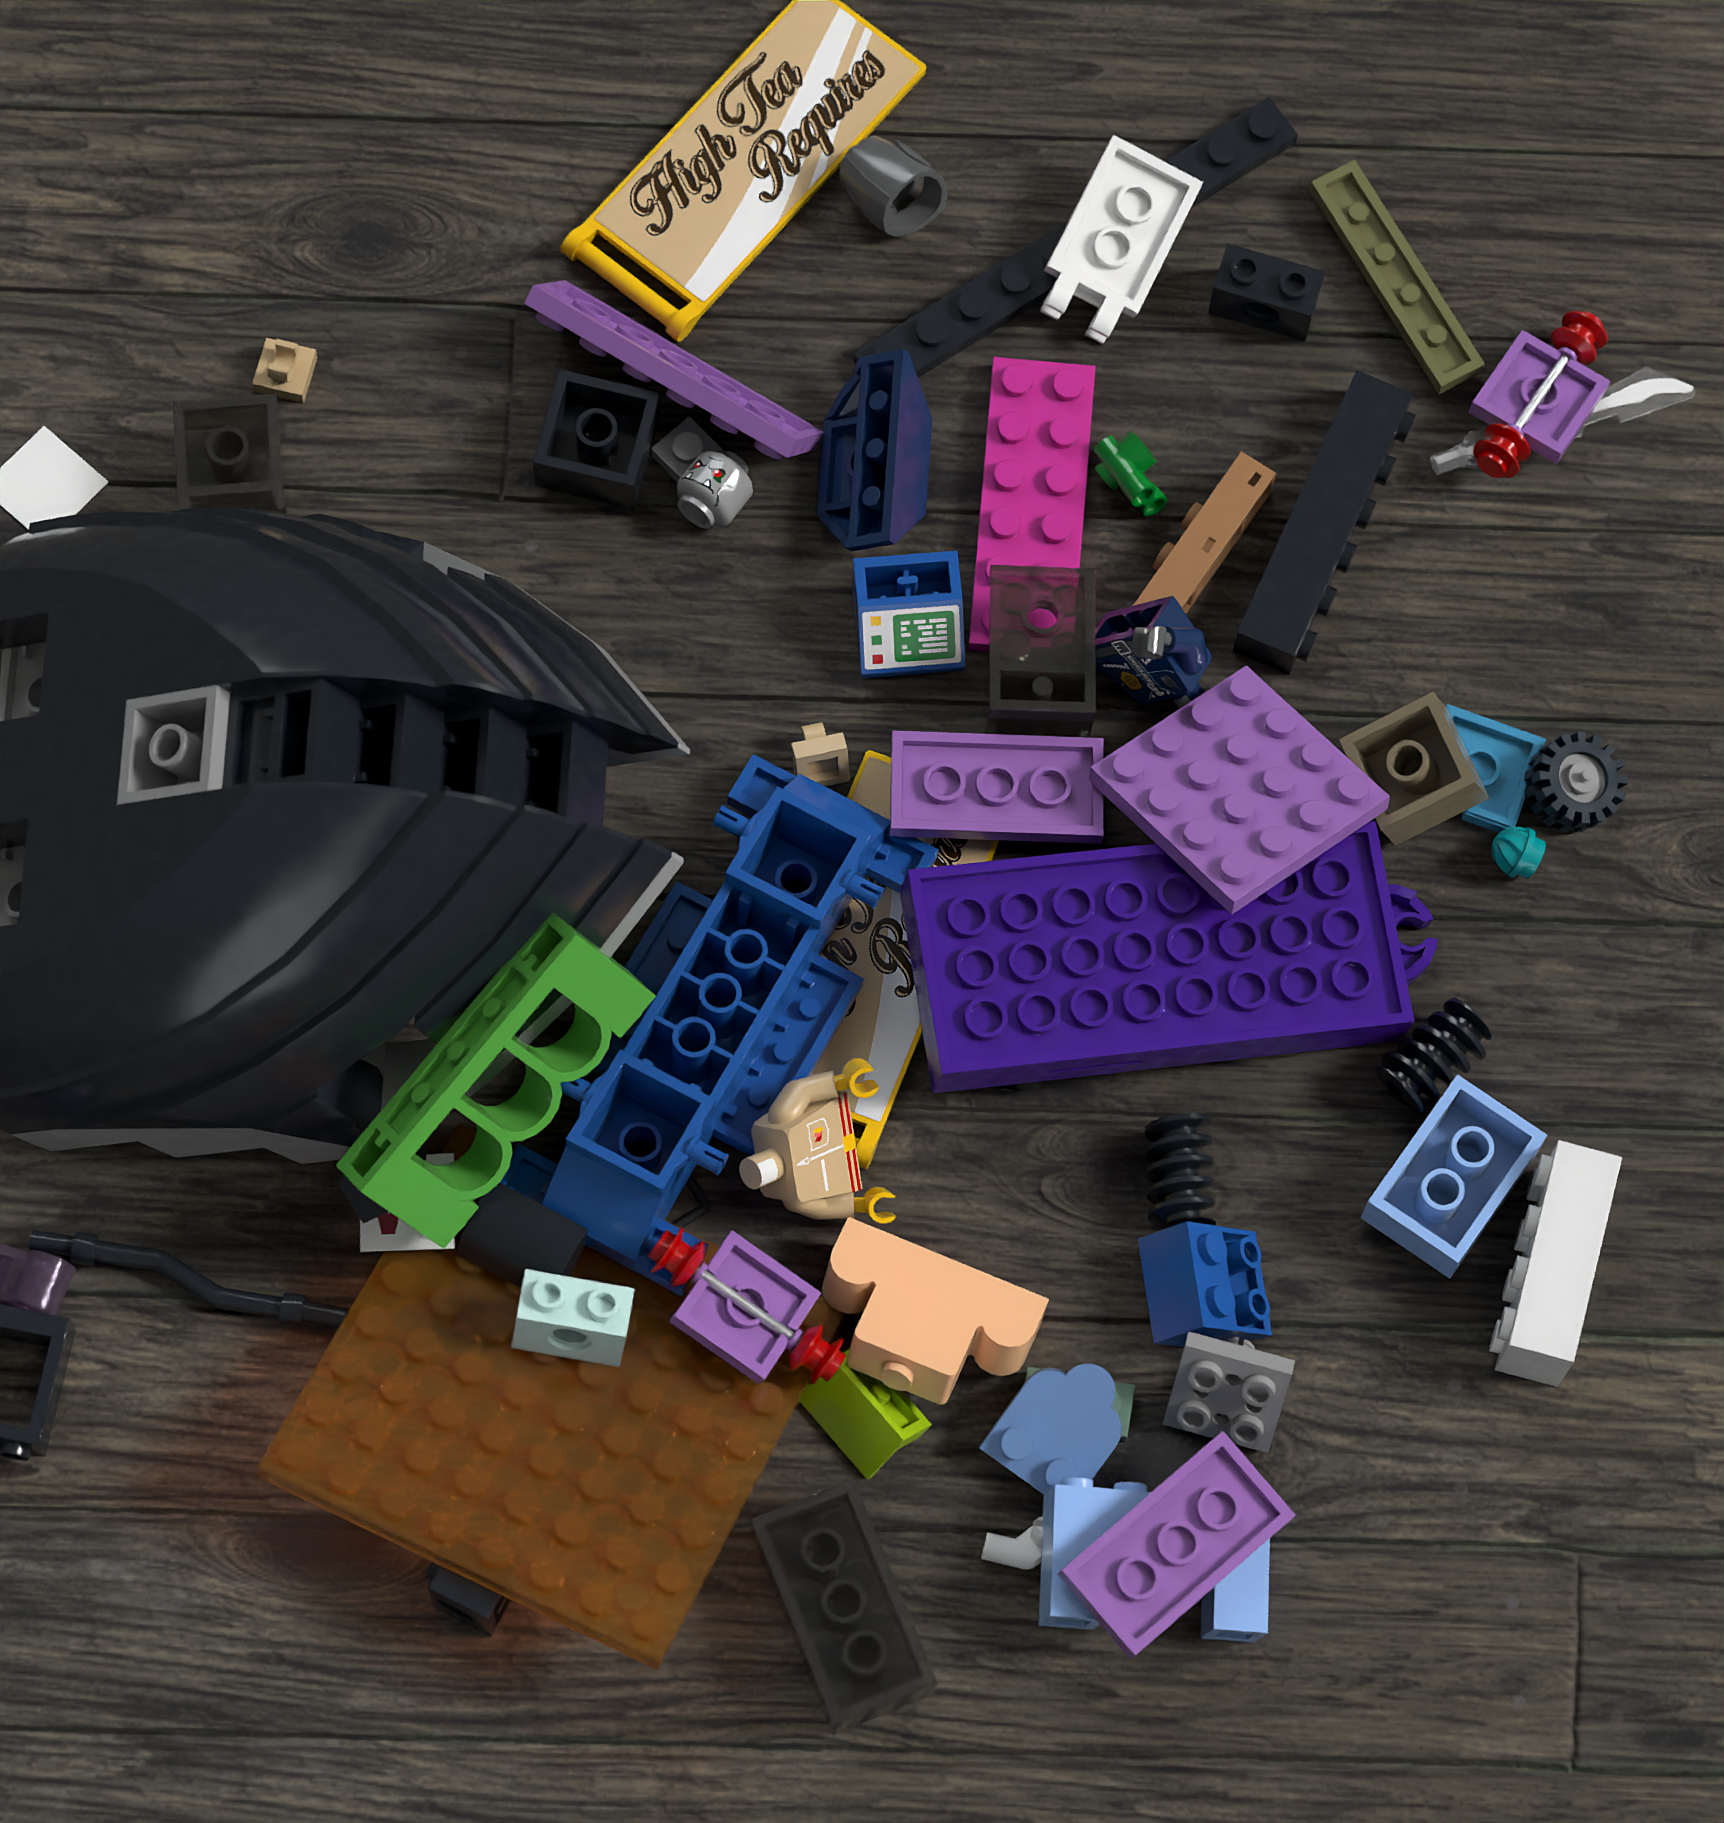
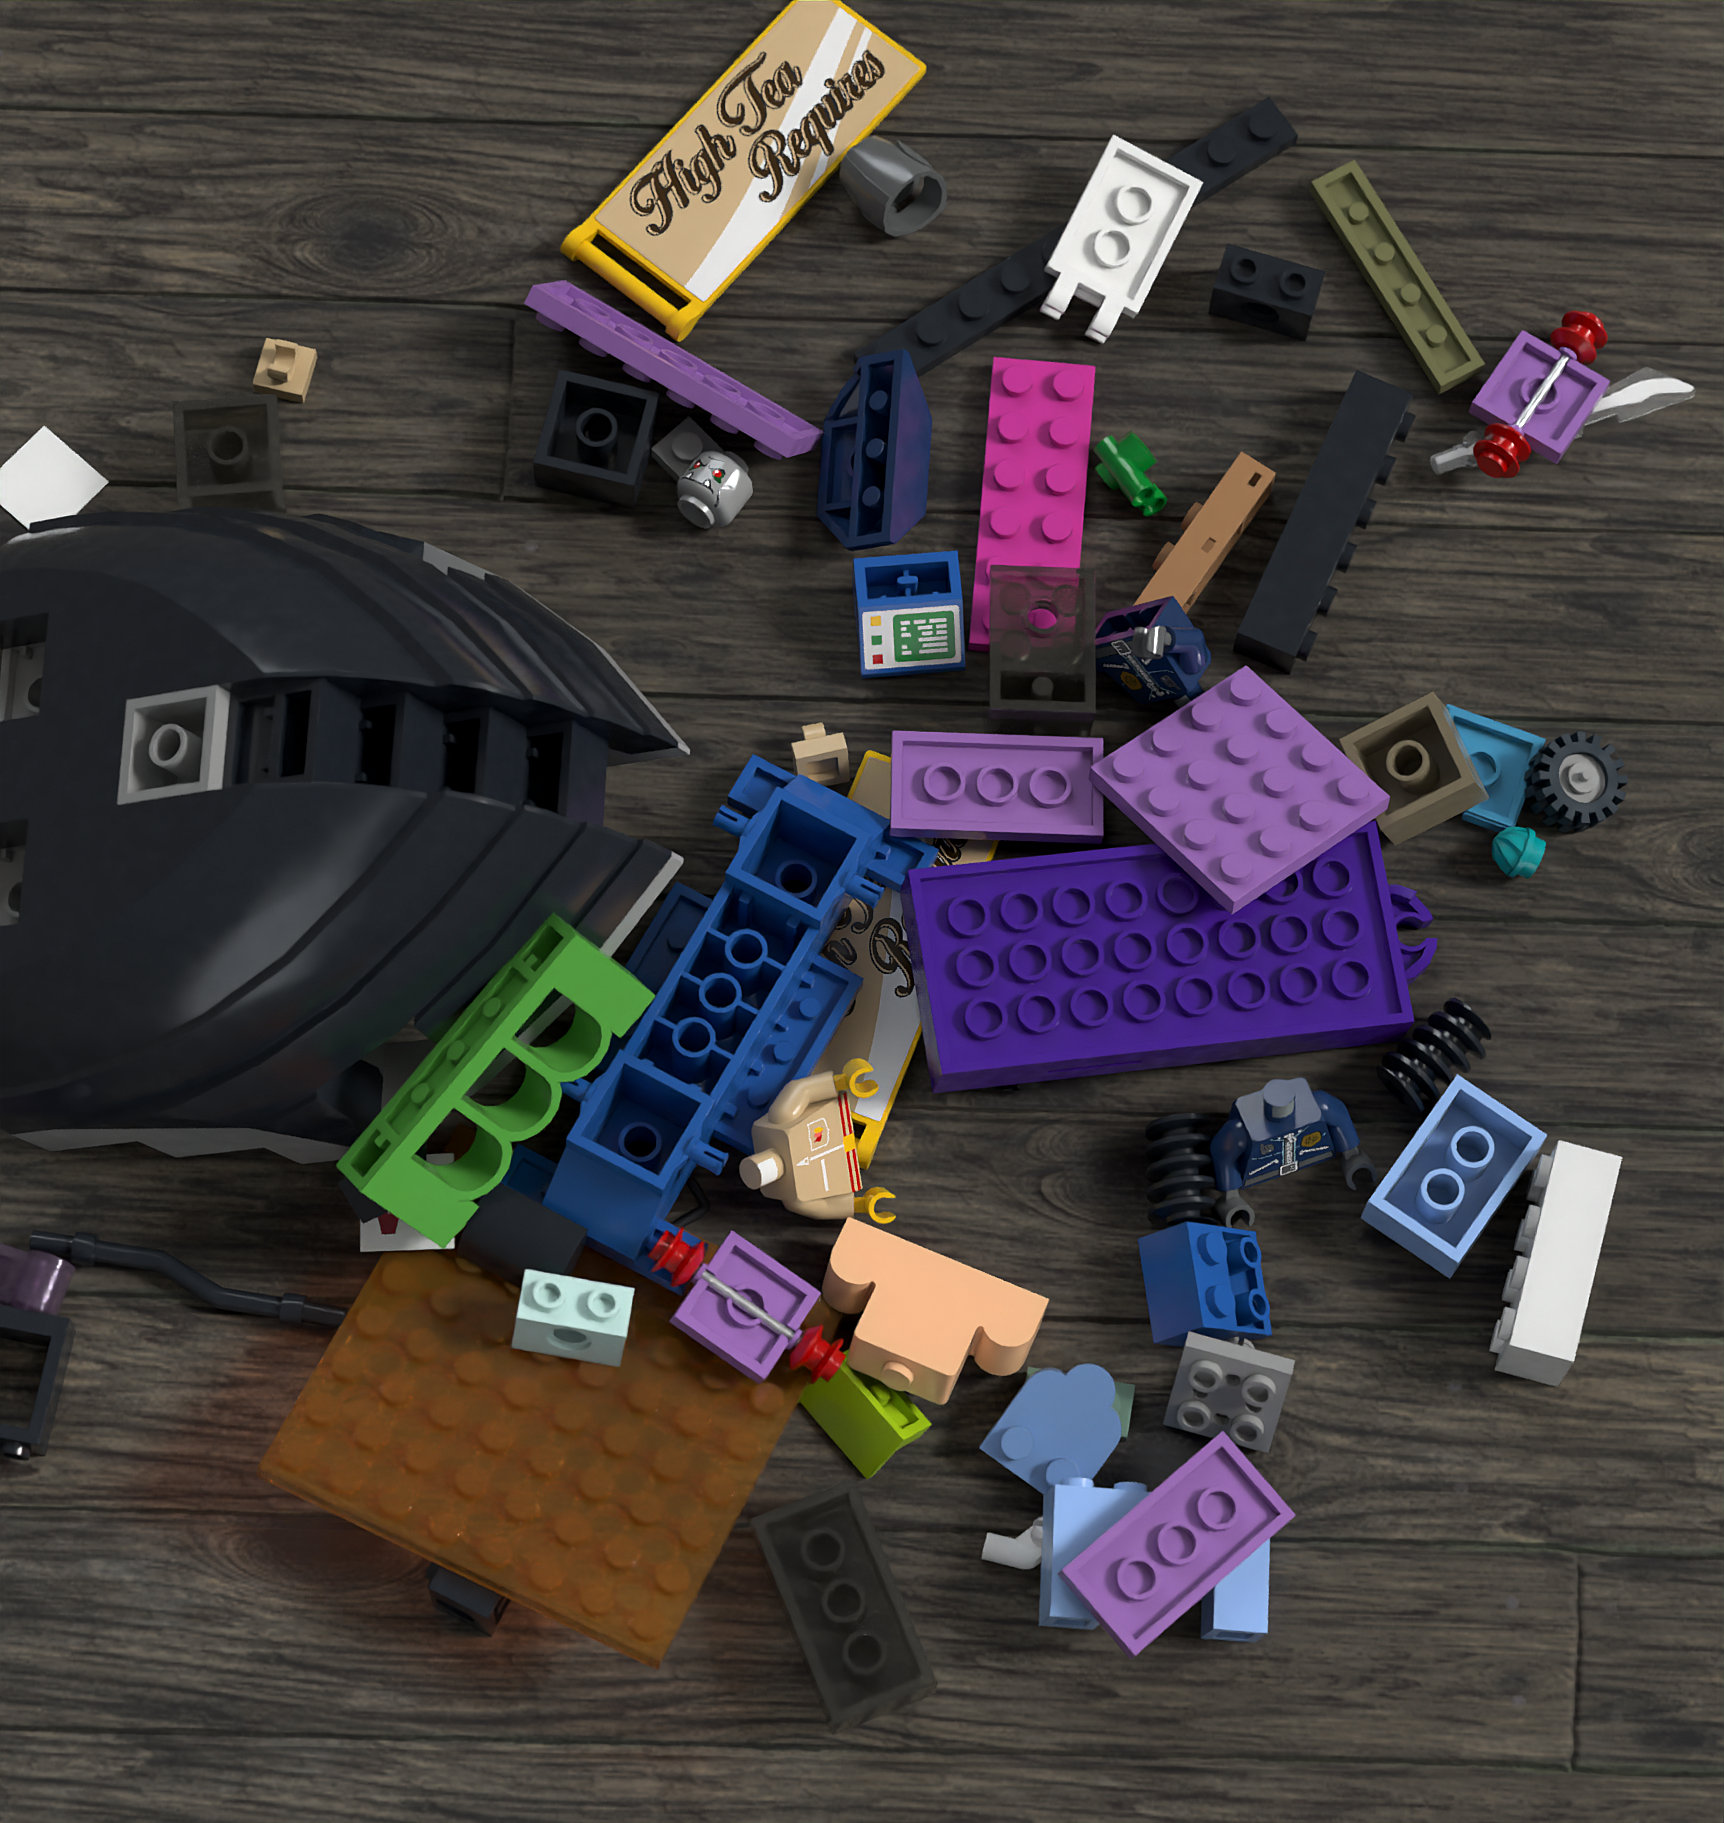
(1279, 1134): none -> dark blue torso

